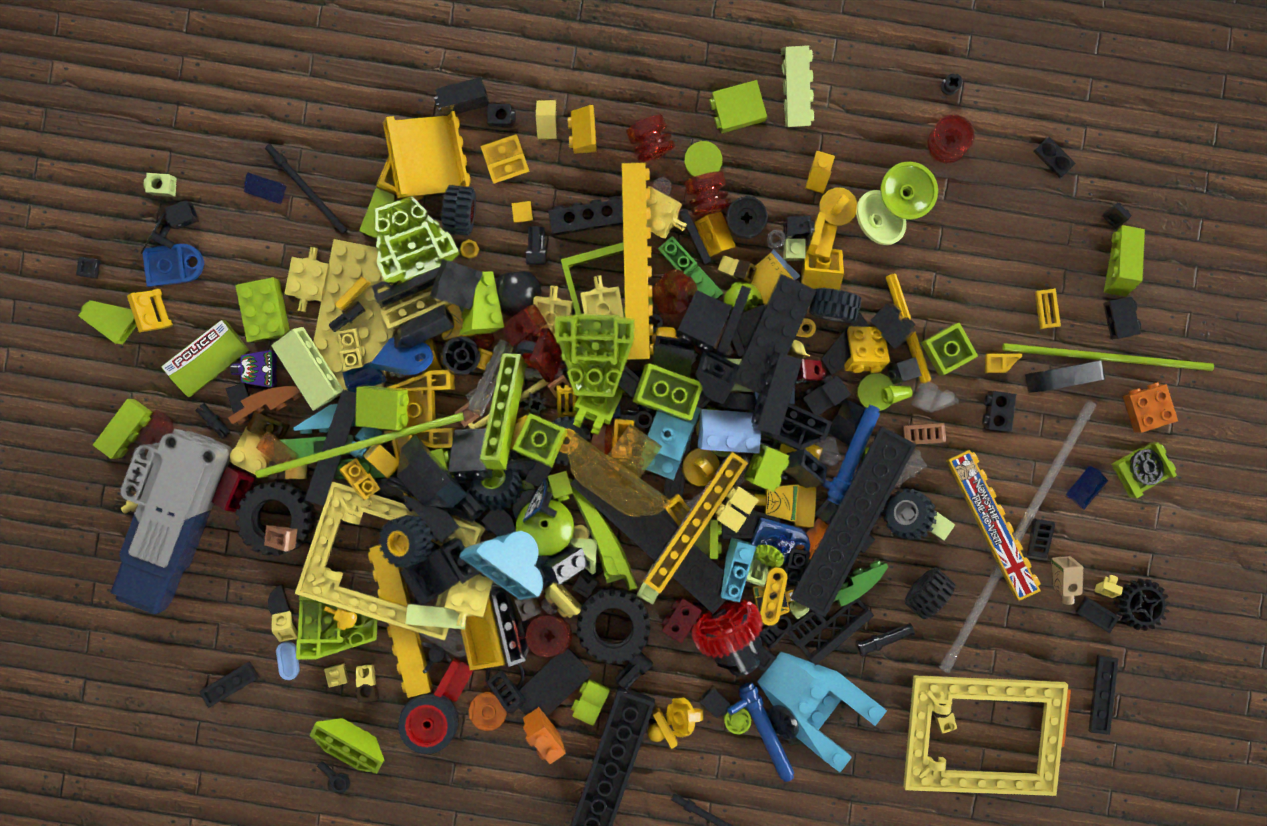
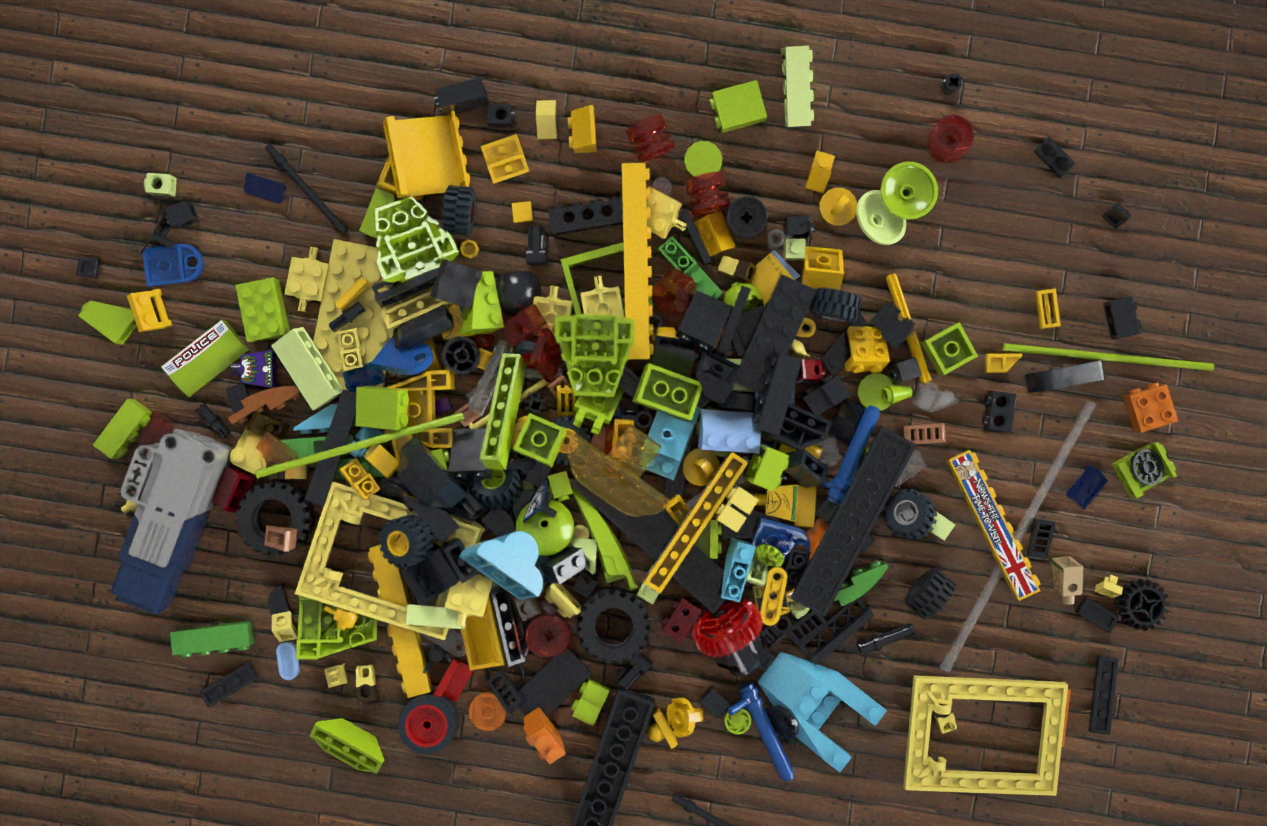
(211, 638): none -> bright green brick
(339, 782): black plate -> none
(443, 406): none -> dark purple piece
(822, 238): yellow panel -> none
(1125, 261): lime wedge -> none

